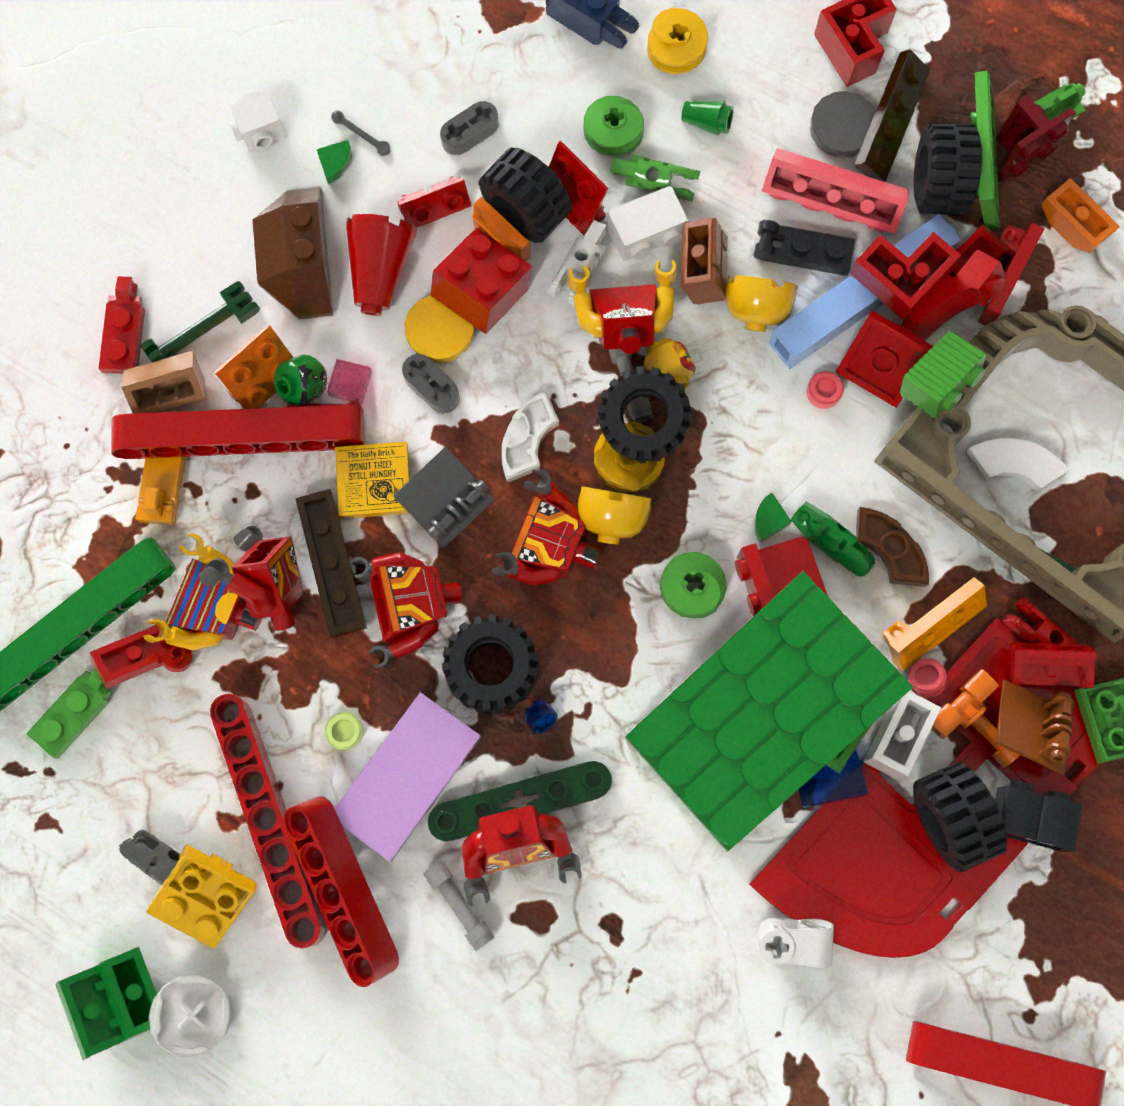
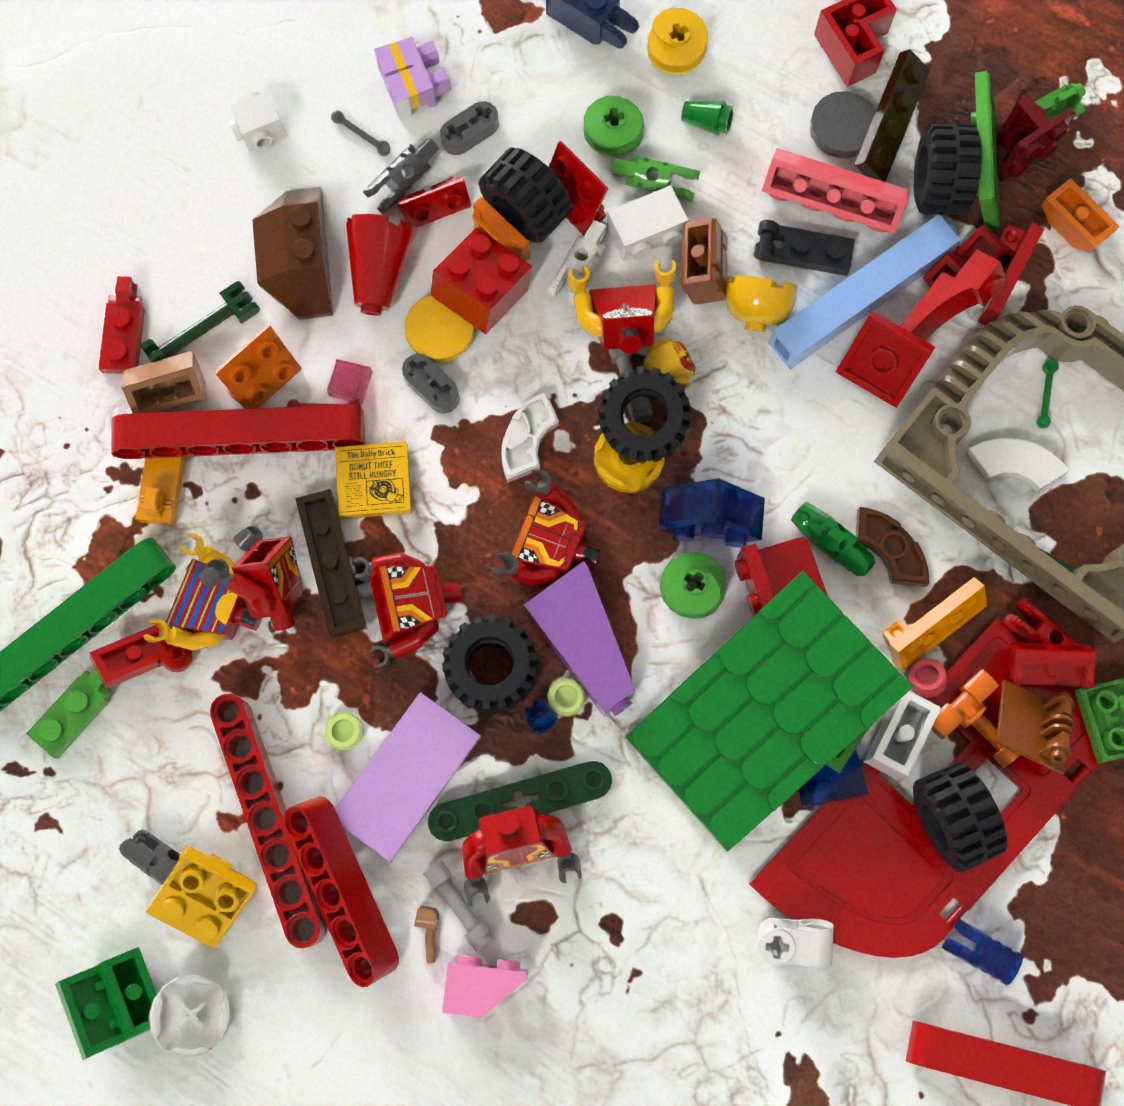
(300, 379): green head -> none
(335, 159): green tile -> none
(406, 77): none -> lavender hips
(413, 162): none -> dark grey hinge
(428, 919): none -> medium nougat hand
(444, 497): dark grey hinge -> none
(478, 988): none -> bright pink slope
(566, 697): none -> yellowish green tile
(580, 634): none -> medium lavender slope
(613, 513): yellow cylinder -> none
(712, 511): none -> clear blue brick
(770, 518): green tile -> none
(825, 389): coral tile -> none
(903, 280): red brick -> none
(942, 374): bright green brick -> none
(988, 954): none -> clear blue hinge
(1038, 818): black brick -> none
(1049, 369): none -> green hinge

